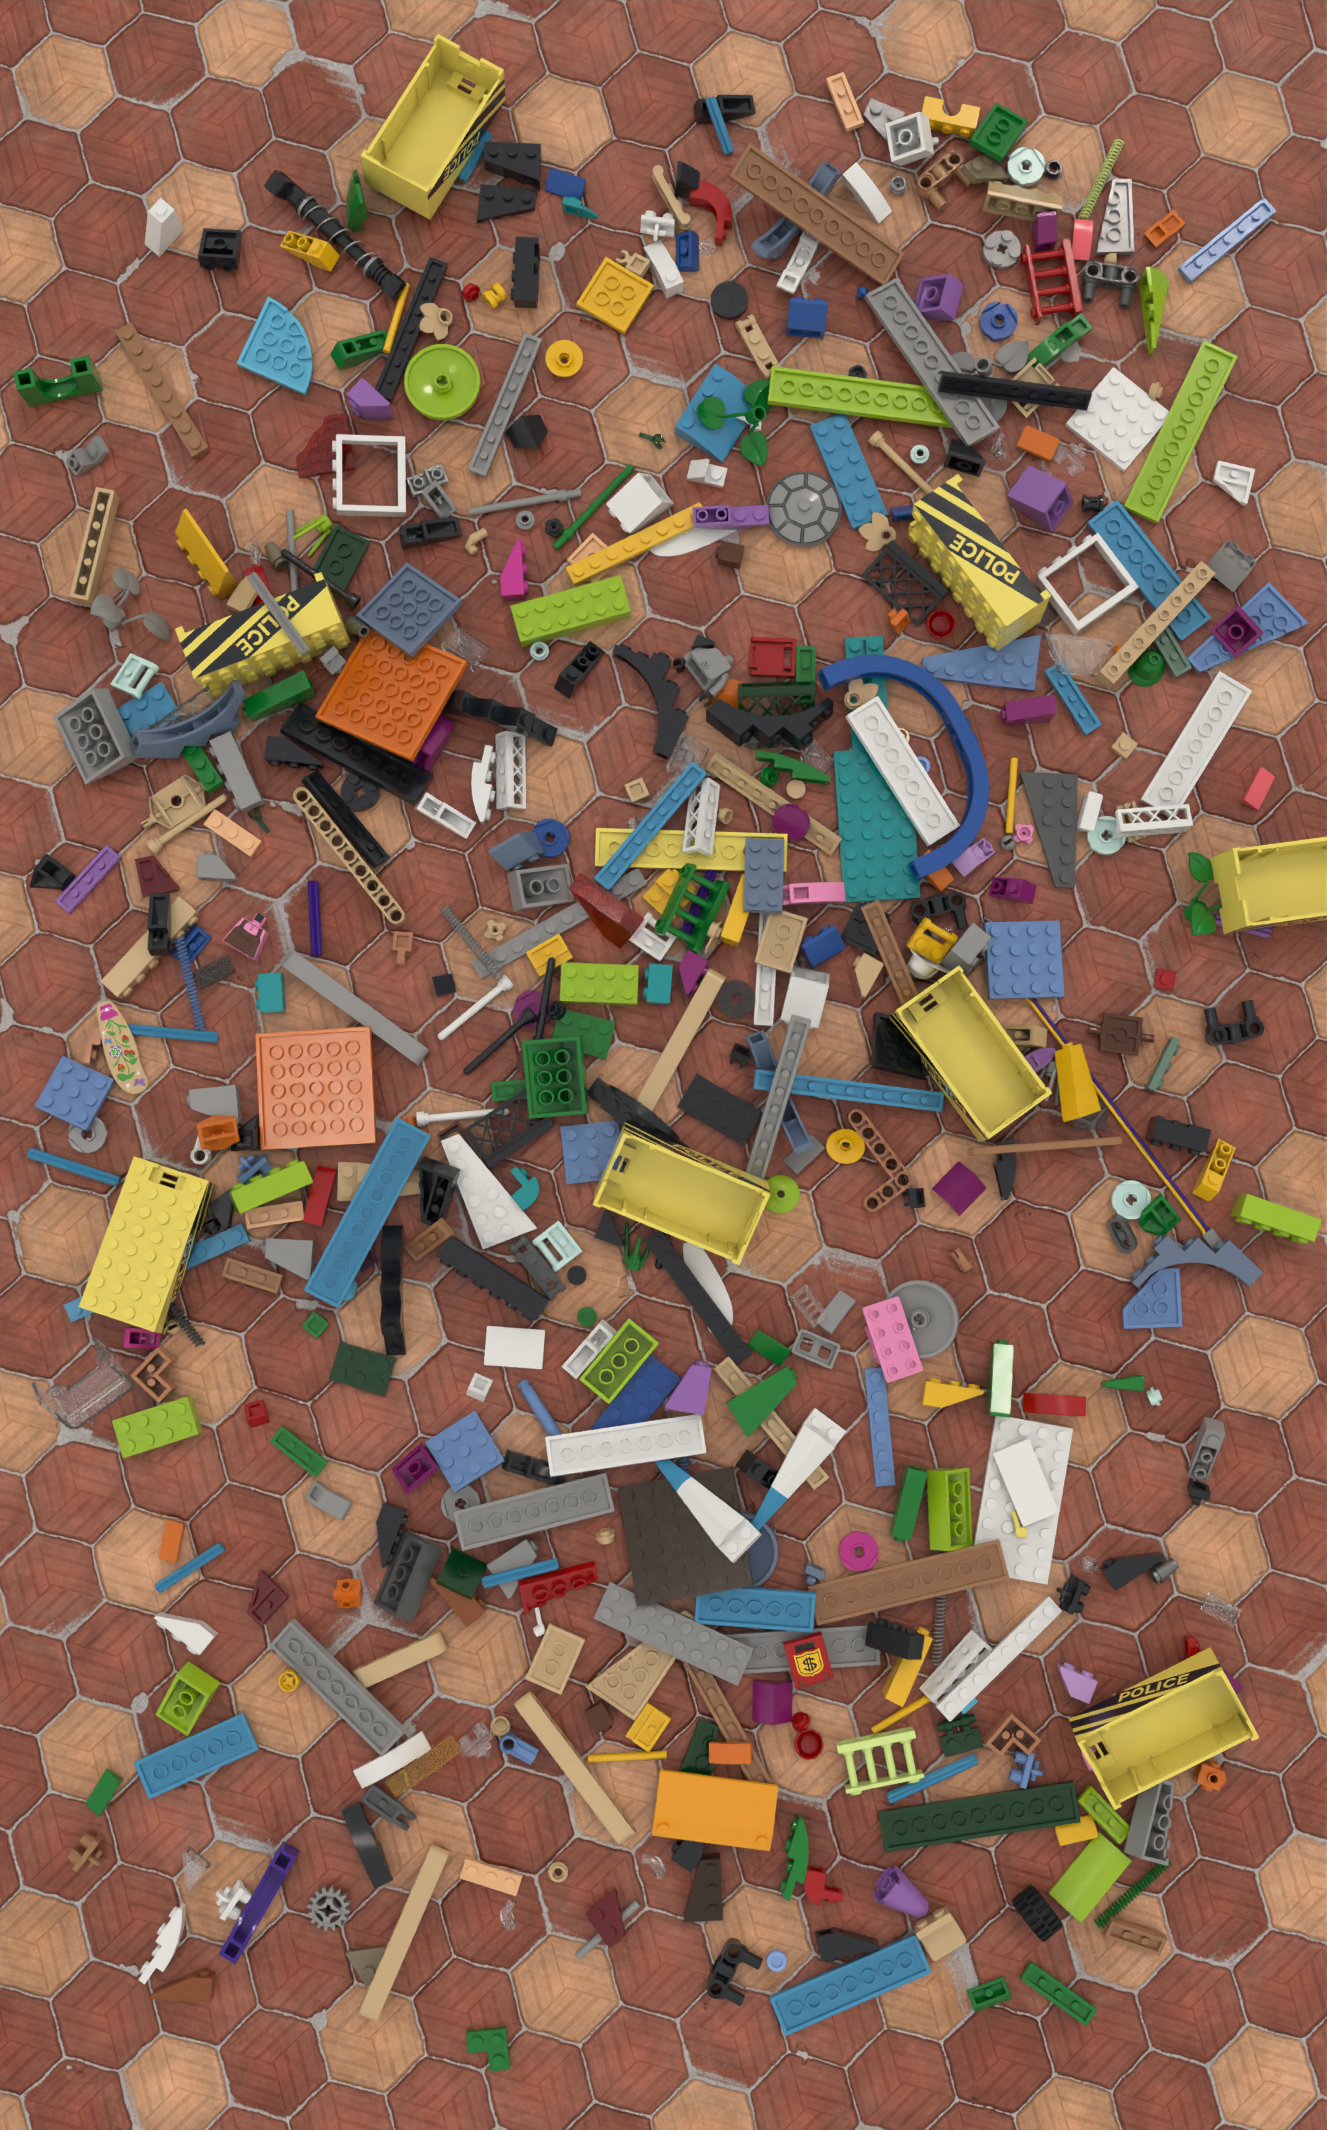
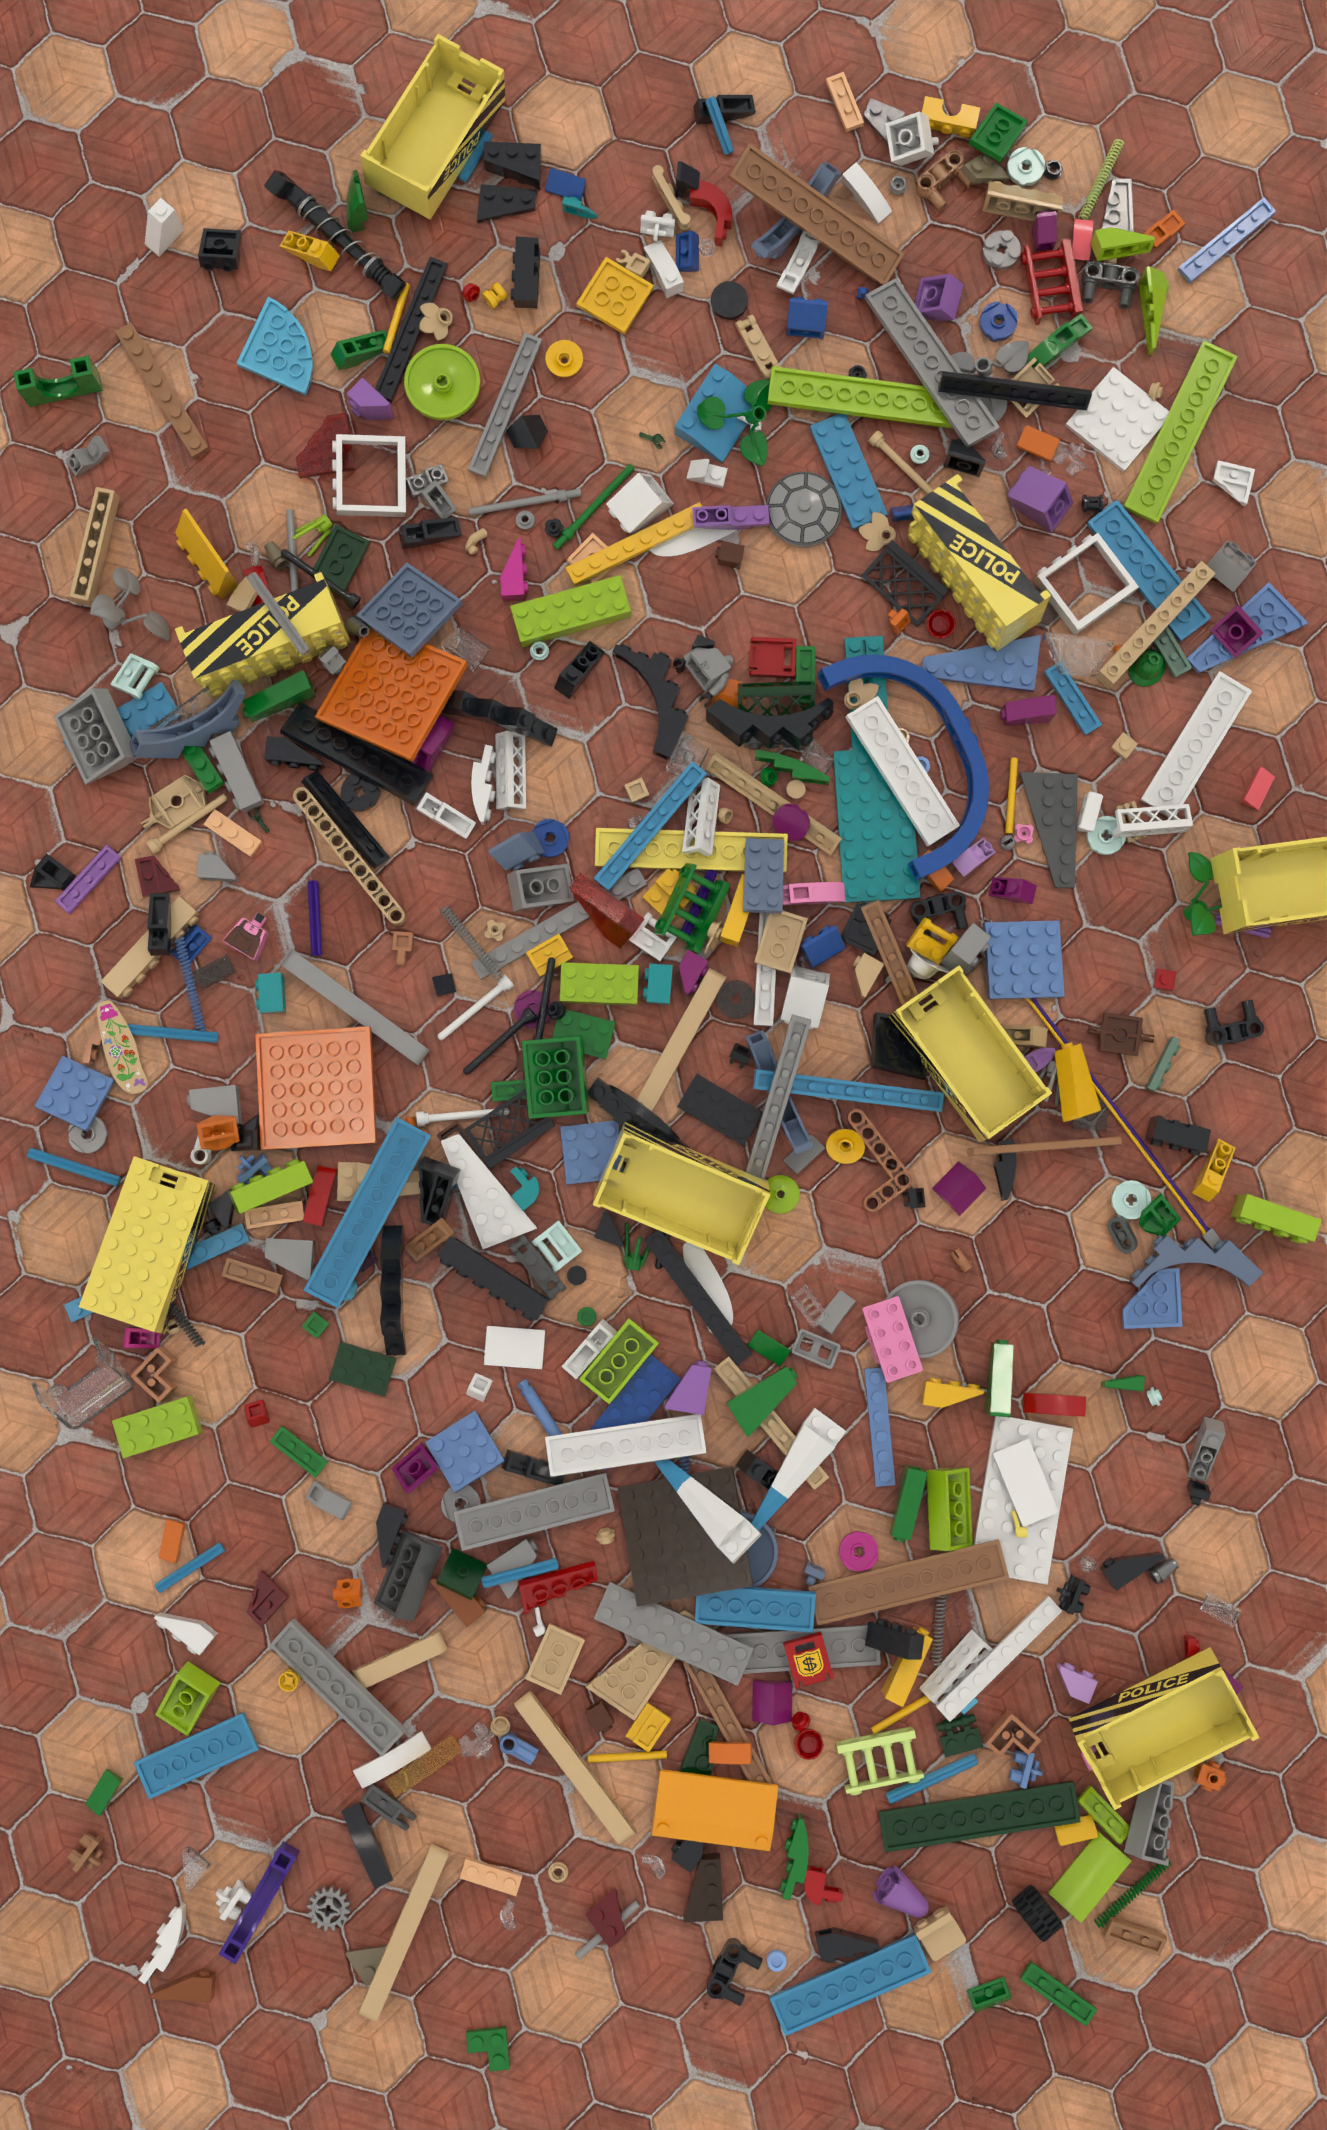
(1118, 243): none -> lime slope

